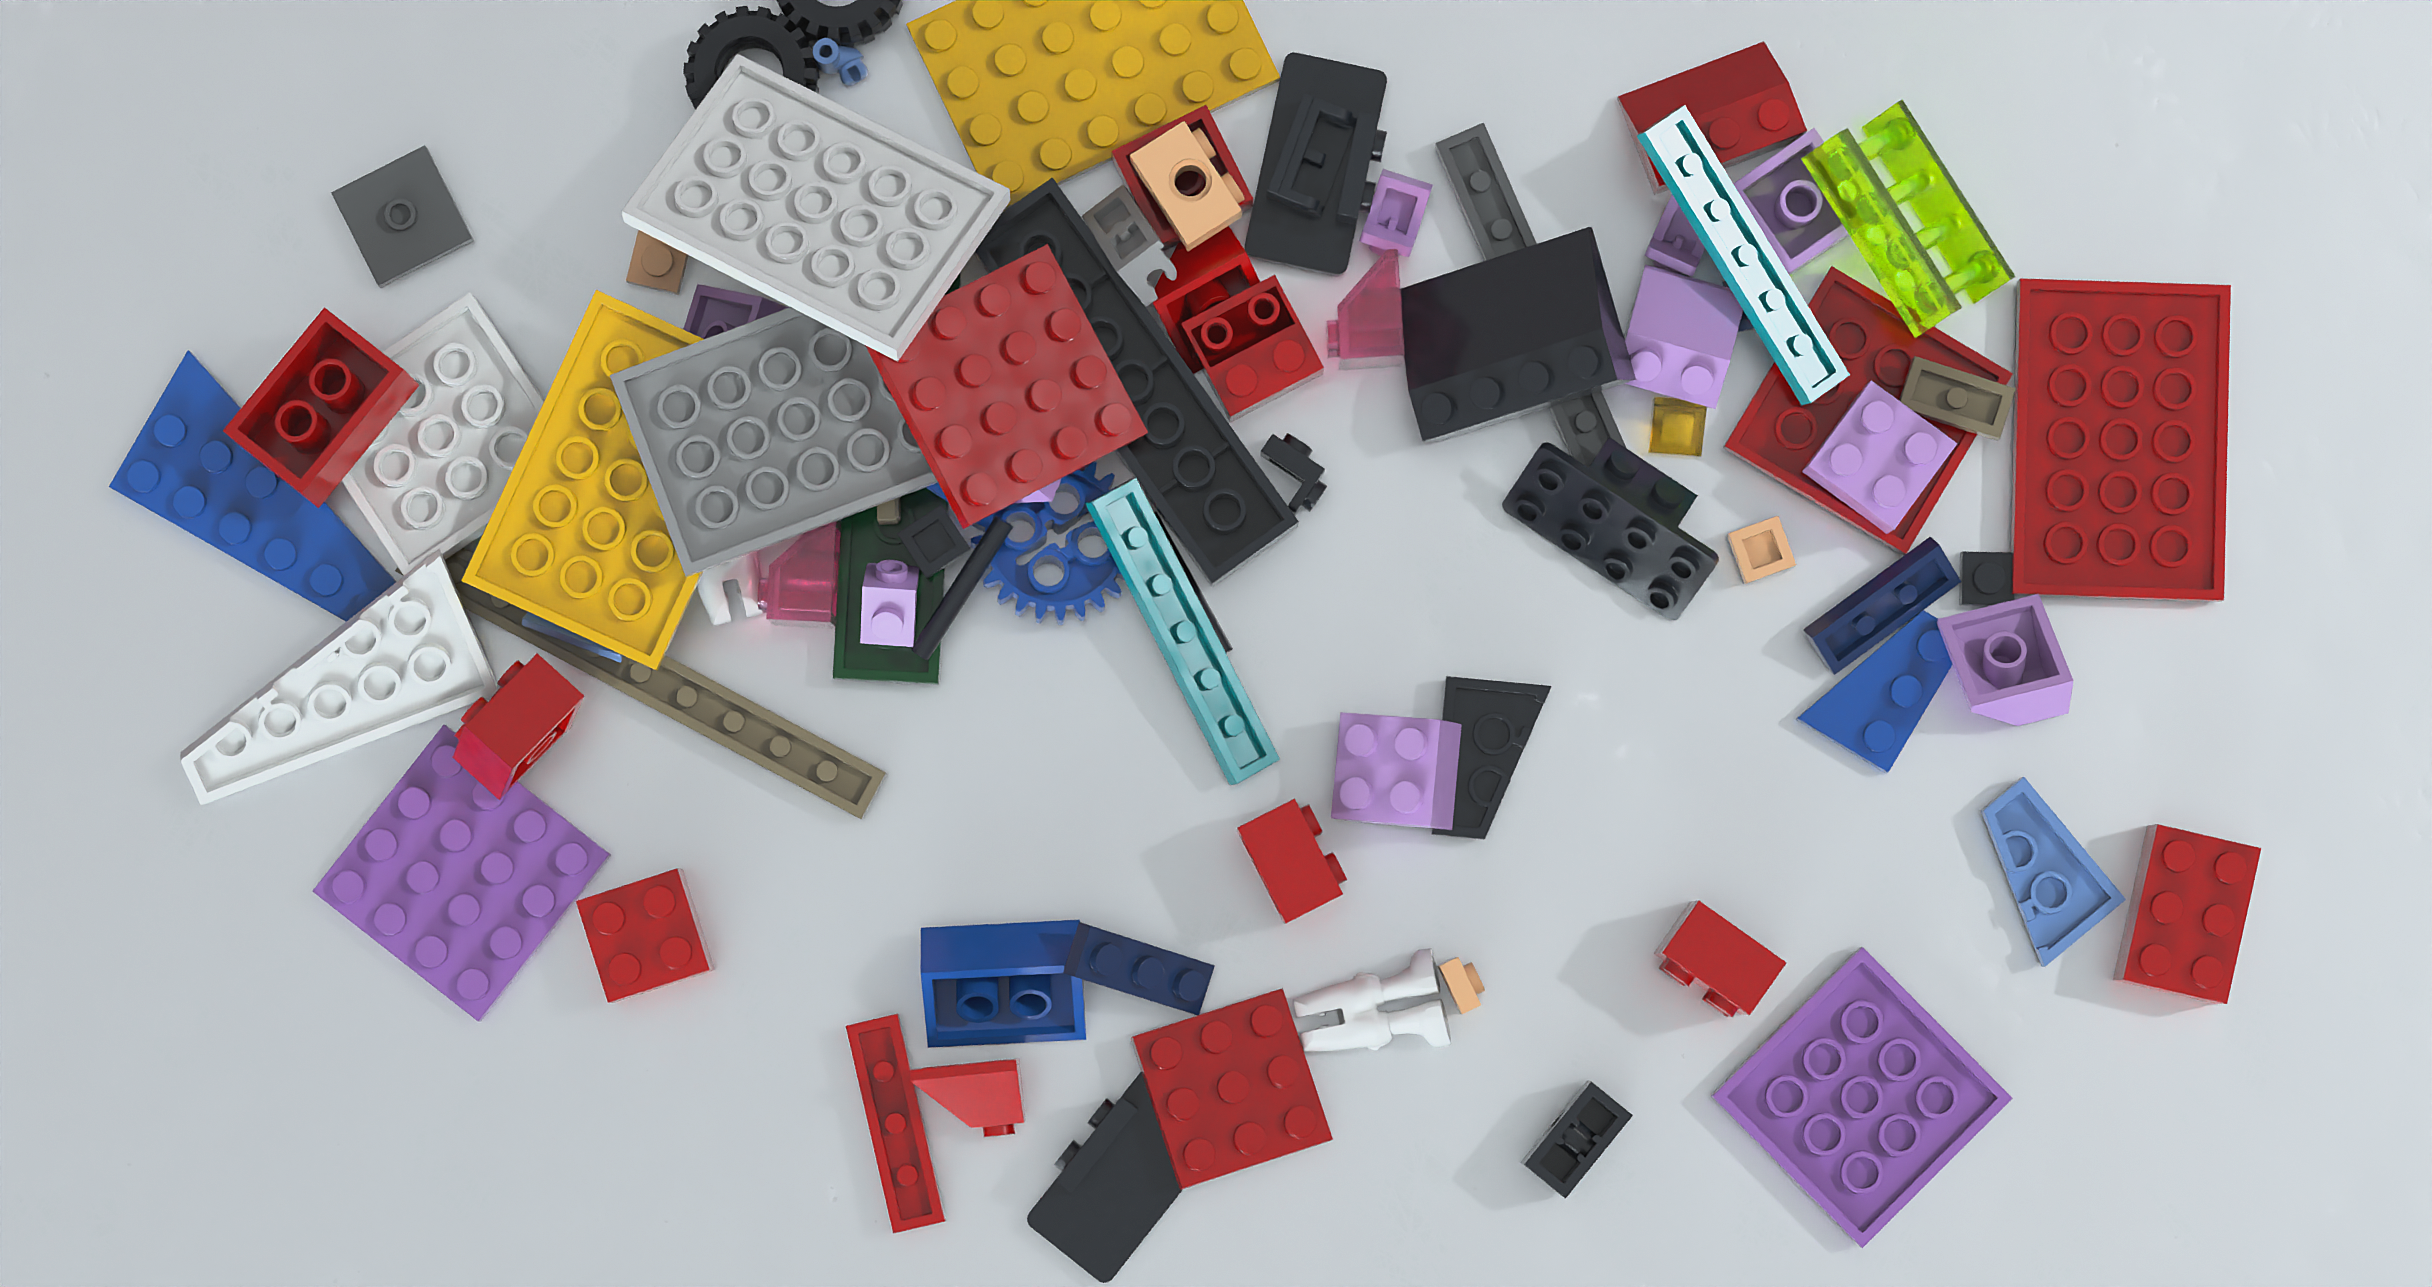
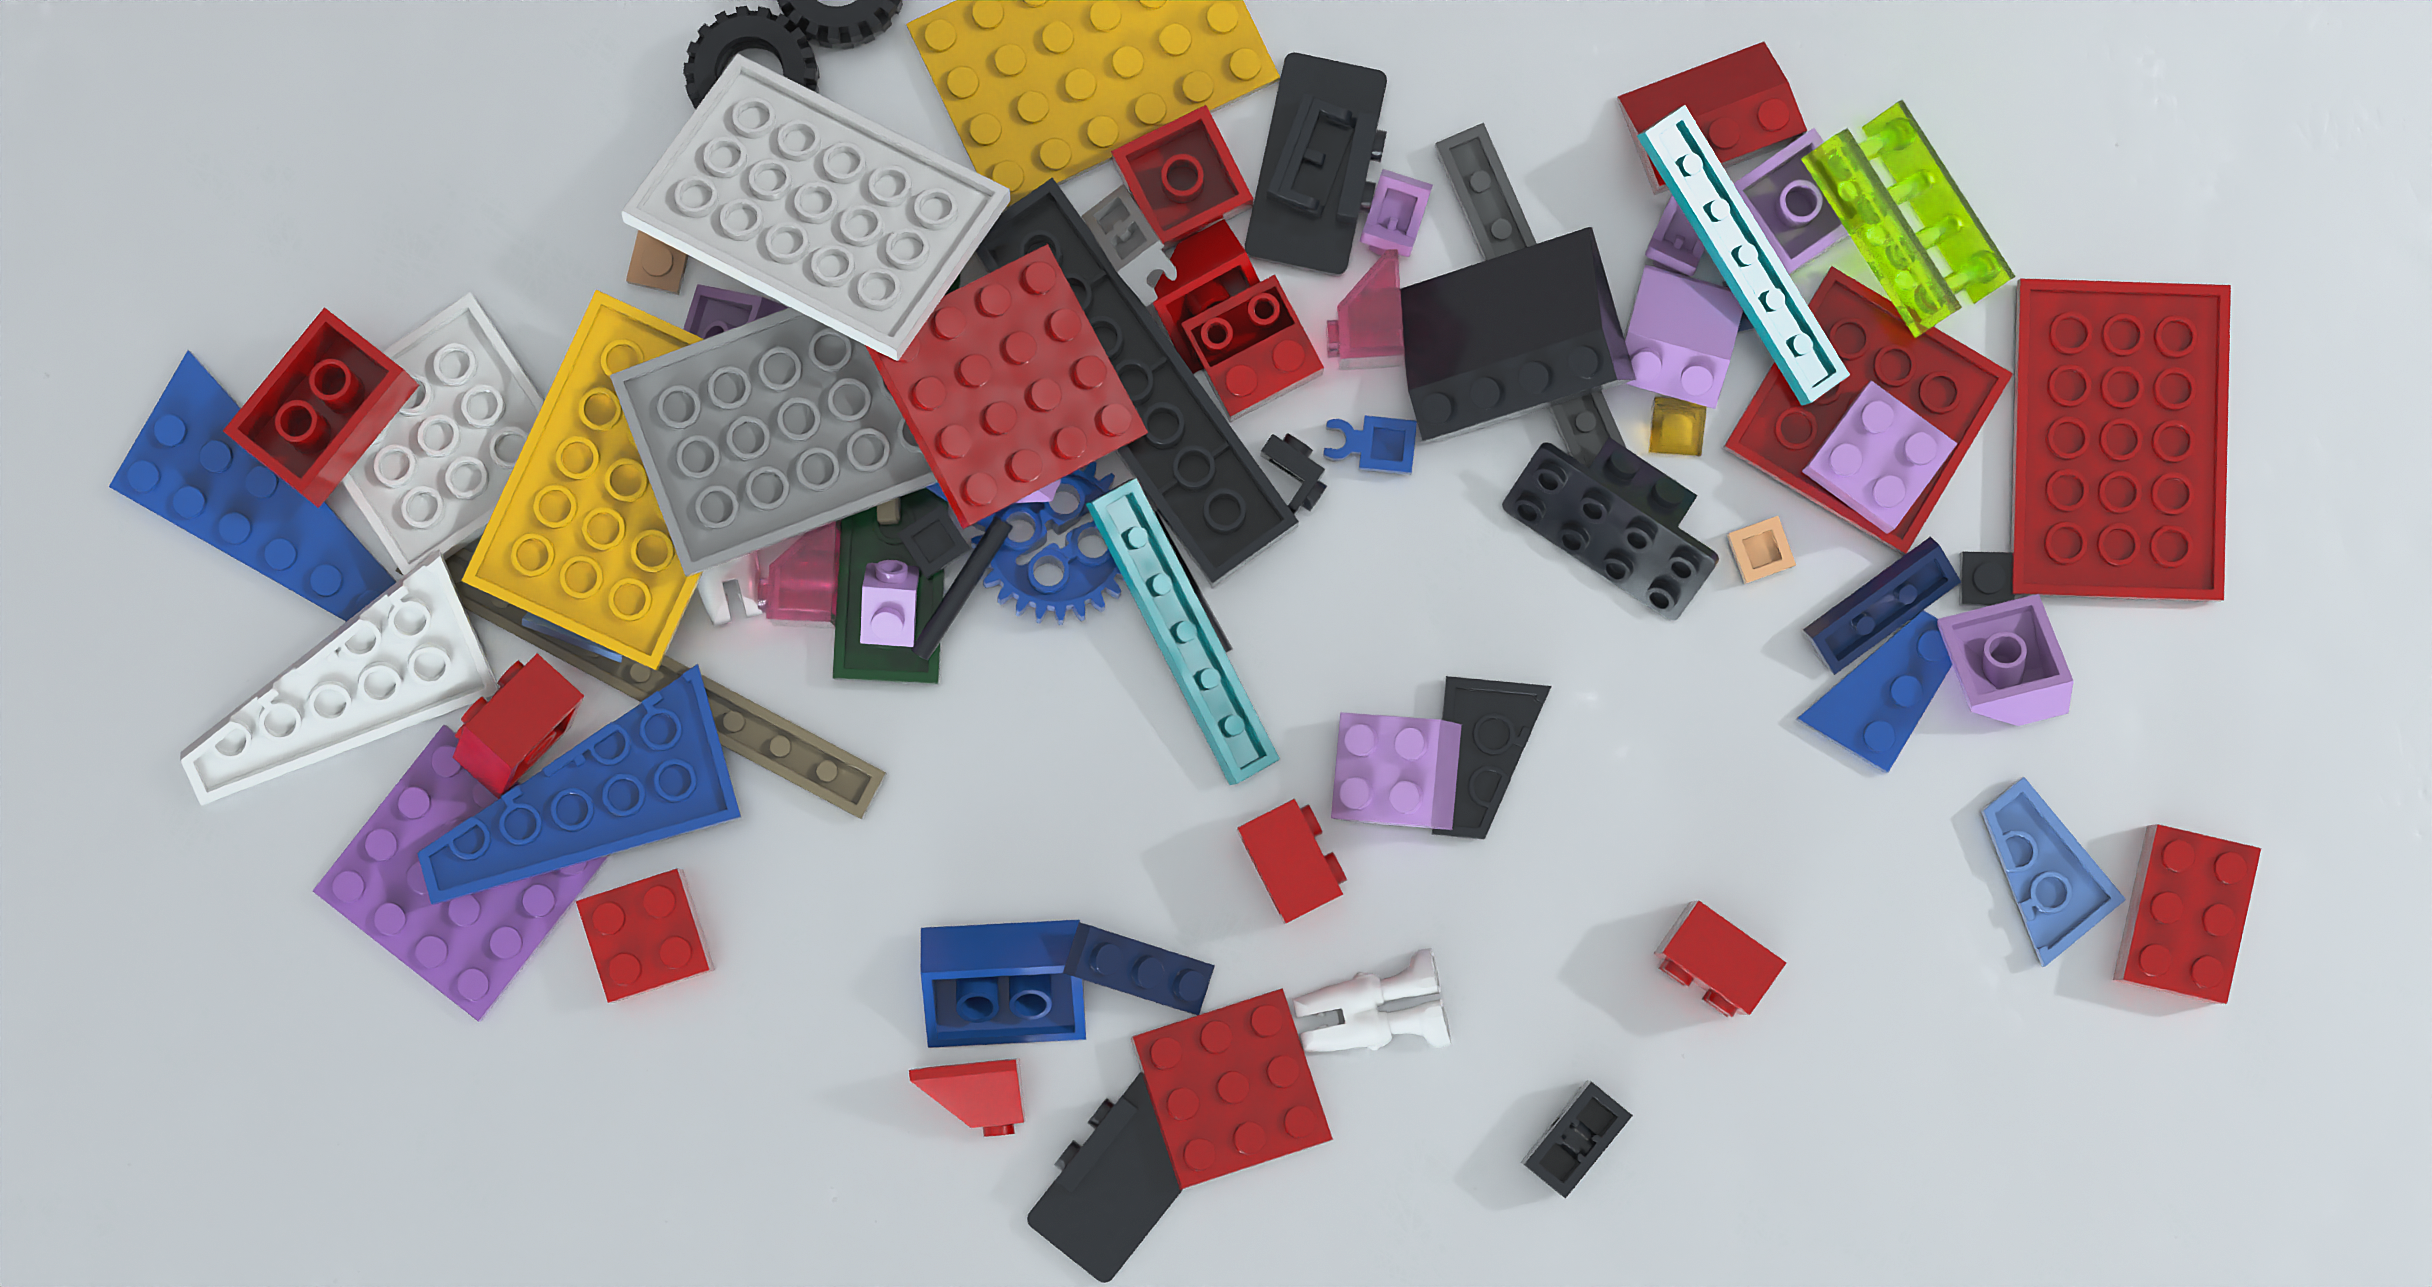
(402, 216): dark grey plate -> none
(618, 790): none -> blue wing
(840, 59): medium blue arm -> none
(895, 1123): red plate -> none
(1190, 216): light nougat brick -> none
(1382, 444): none -> blue plate
(1462, 984): light nougat plate -> none
(1861, 1096): medium lavender plate -> none
(1957, 398): dark tan plate -> none

